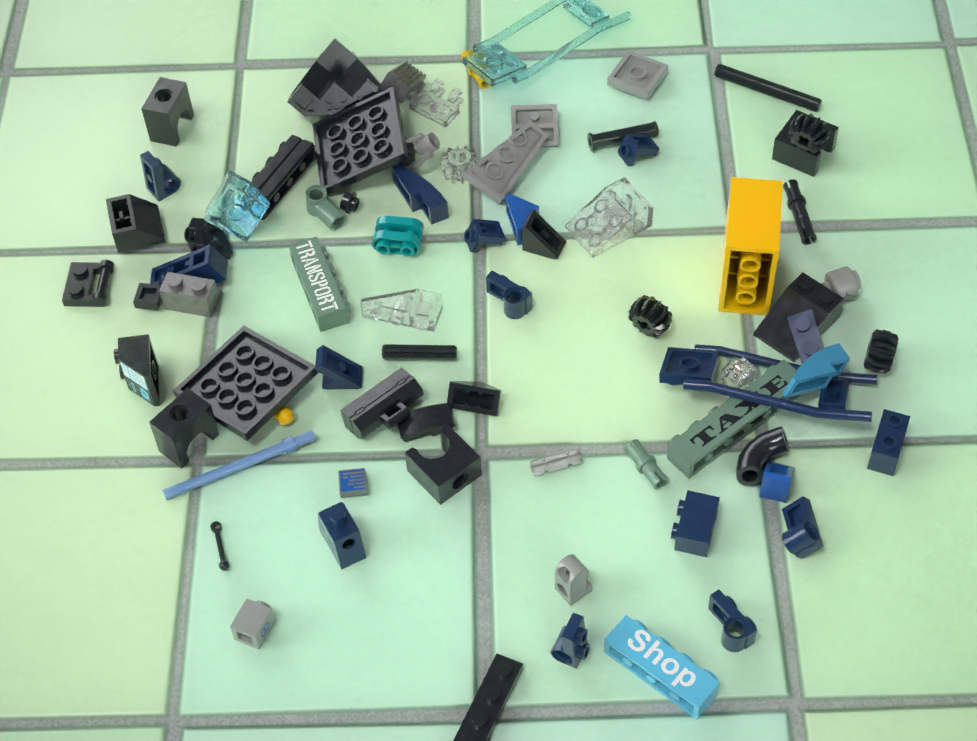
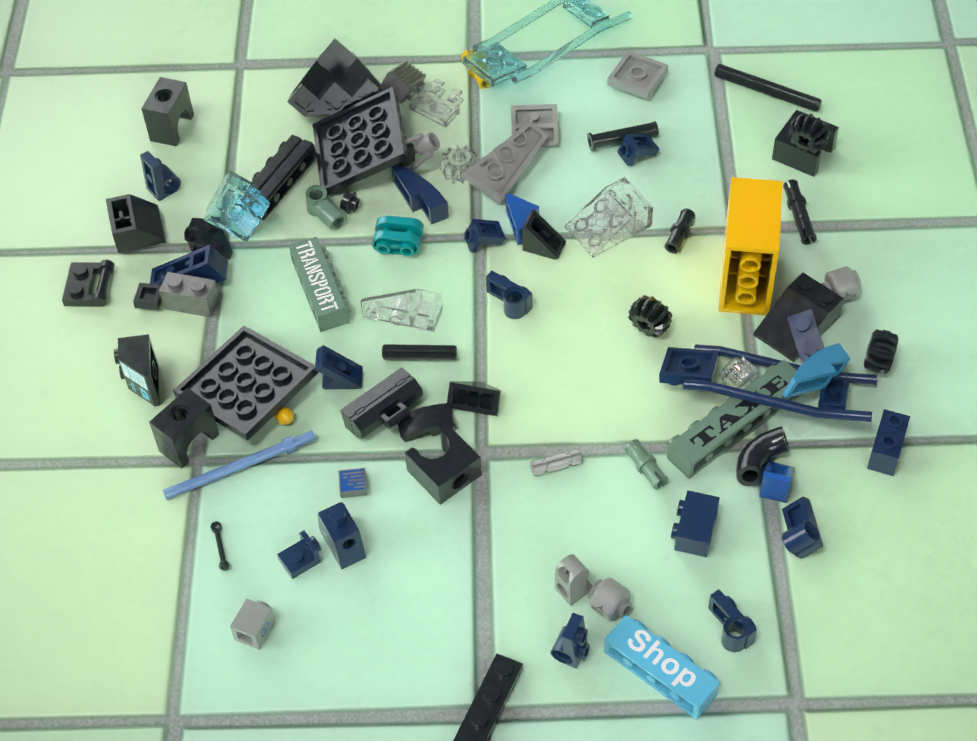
(300, 555): none -> dark blue bracket
(609, 598): none -> light grey head
(680, 231): none -> black pin

